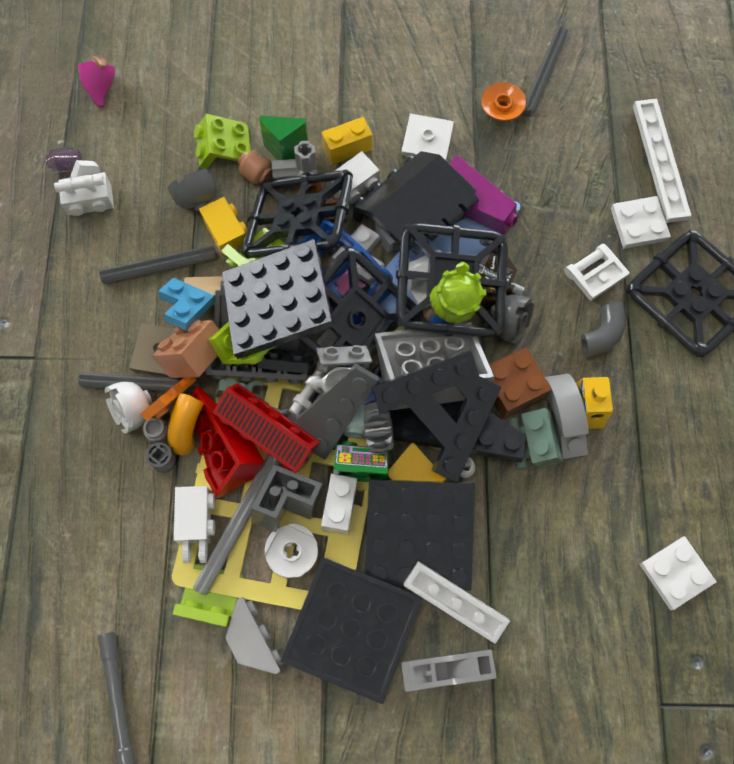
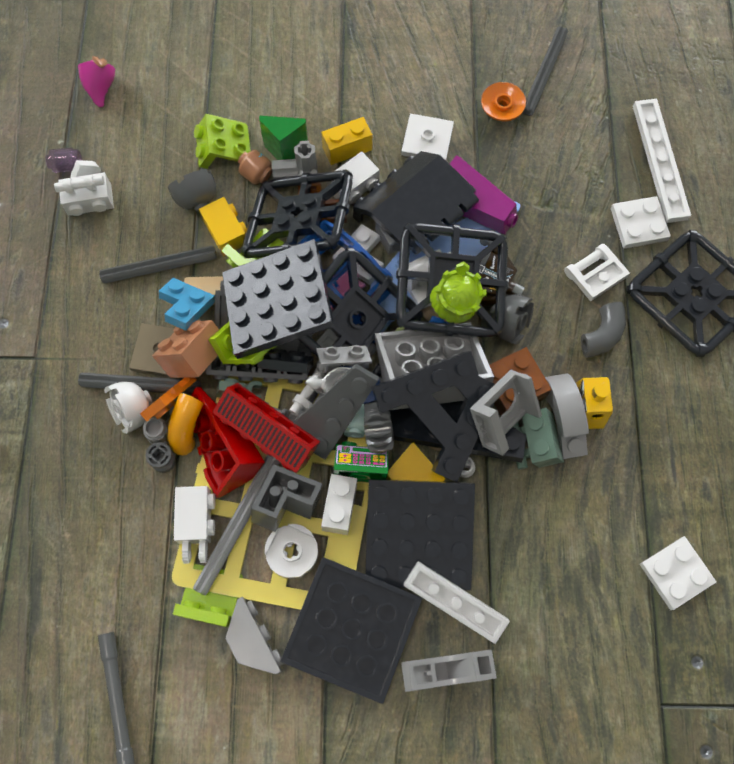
(487, 421): none -> light grey panel

